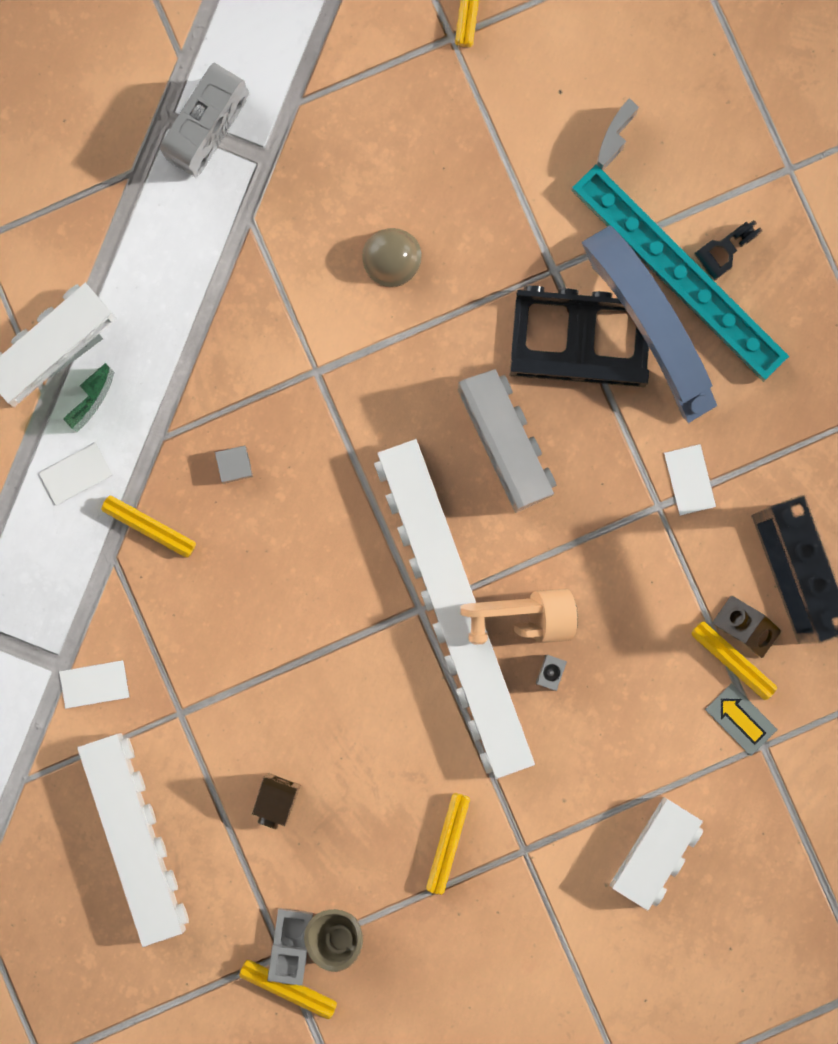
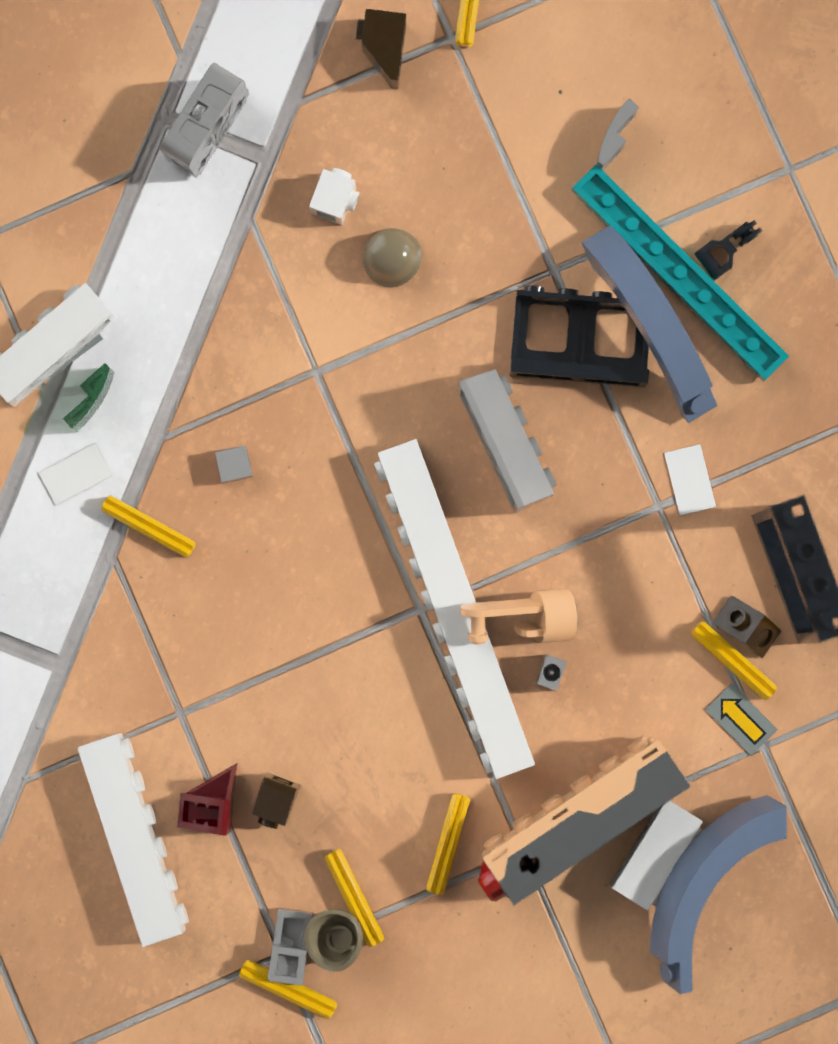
(94, 684): white sticker -> none
(209, 805): none -> dark red slope
(334, 196): none -> white brick
(354, 897): none -> yellow axle
(383, 42): none -> dark brown slope
(580, 820): none -> piece
(698, 873): none -> sand blue arch

